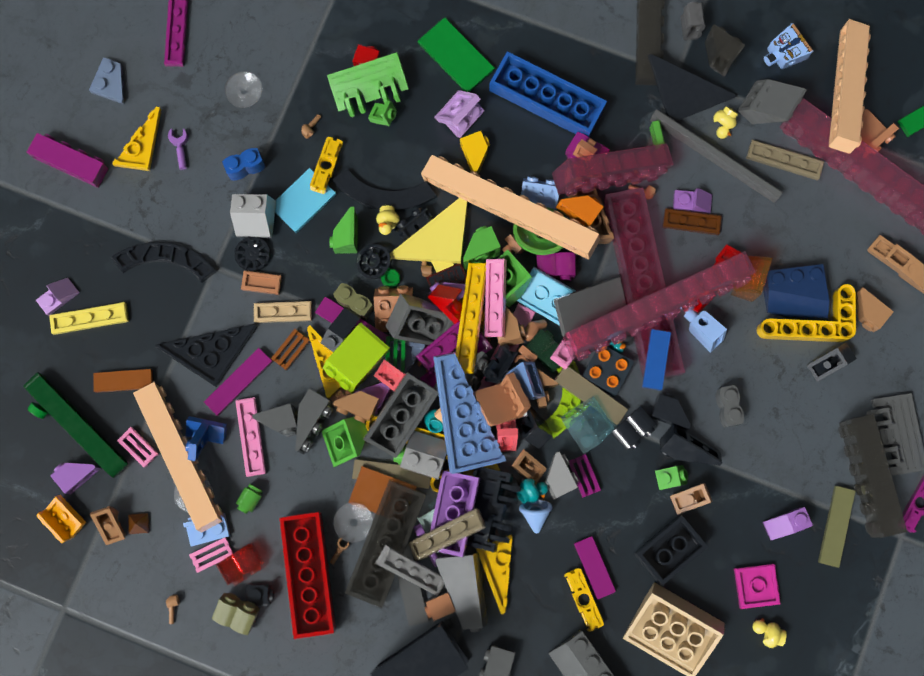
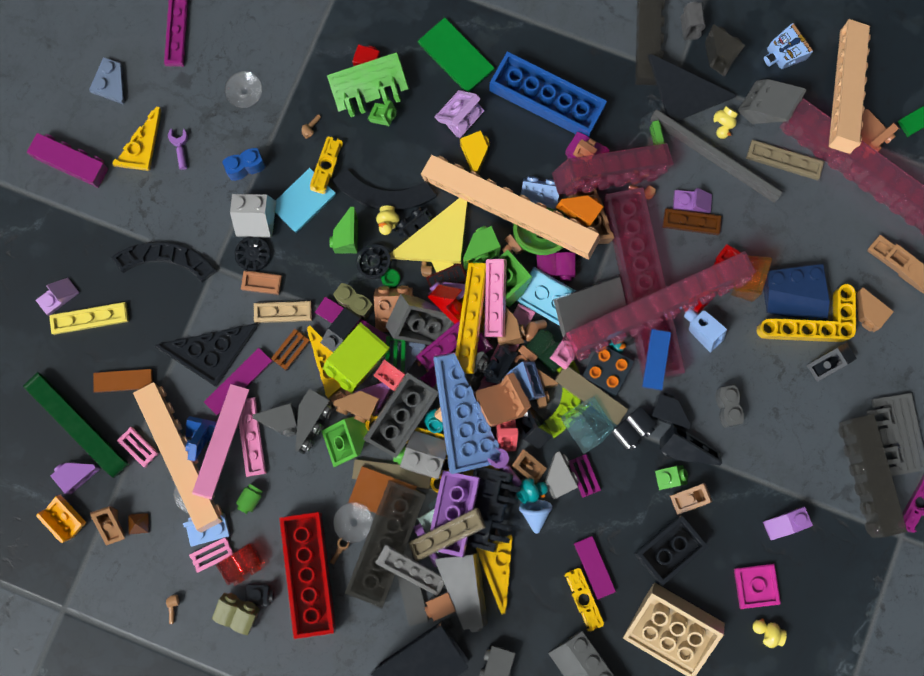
(37, 410): green tile -> none
(220, 442): none -> bright pink tile
(502, 463): none -> medium lavender piece
(836, 526): olive tile -> none

